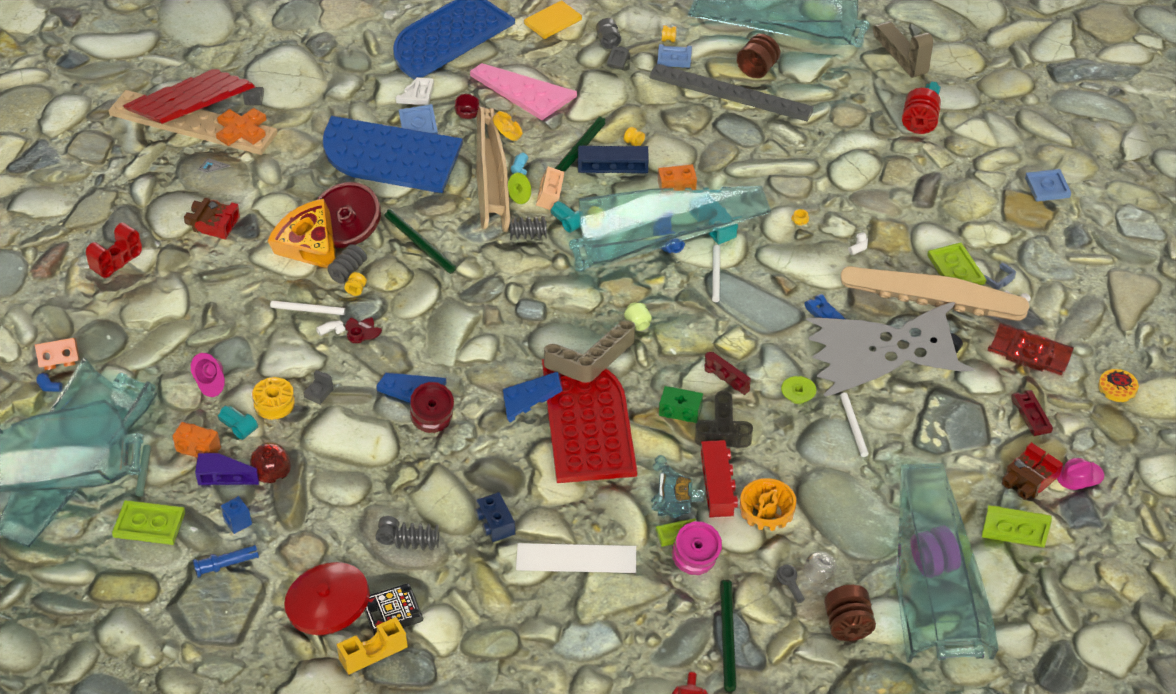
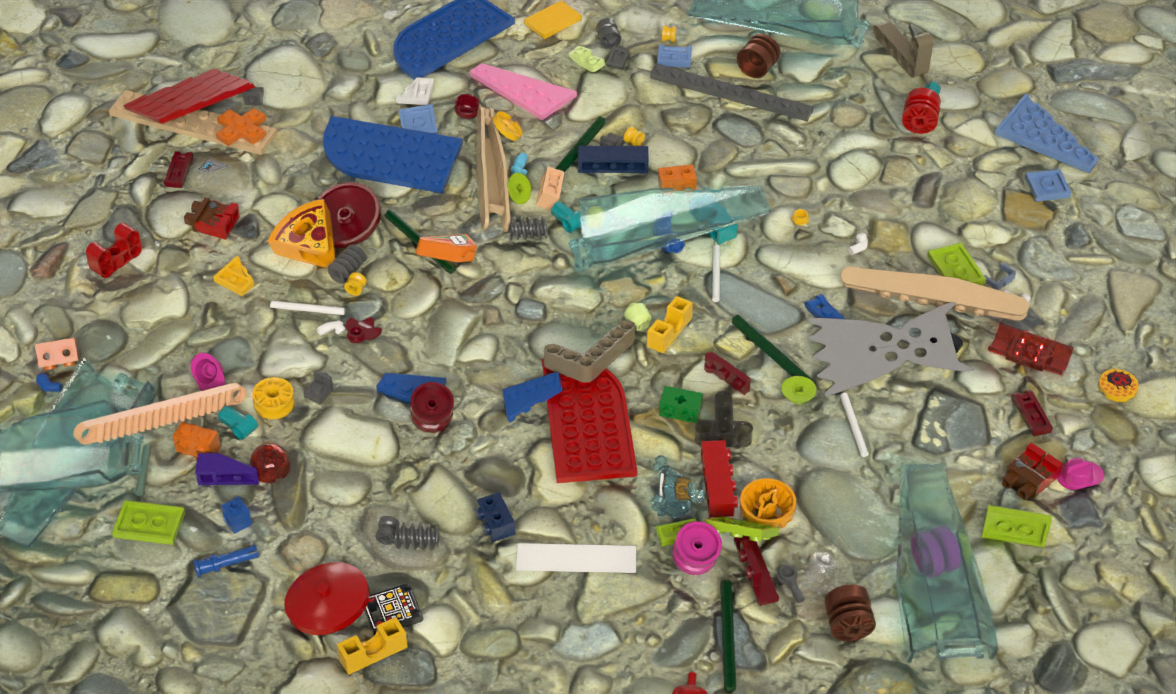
(158, 414): none -> light nougat gear
(178, 169): none -> dark red plate
(234, 277): none -> yellow wing
(447, 247): none -> orange slope
(584, 57): none -> yellowish green slope
(611, 140): none -> dark grey bracket
(664, 332): none -> yellow arch
(740, 527): none -> lime plate
(756, 570): none -> dark red bracket
(768, 347): none -> dark green axle
(1036, 130): none -> medium blue wing

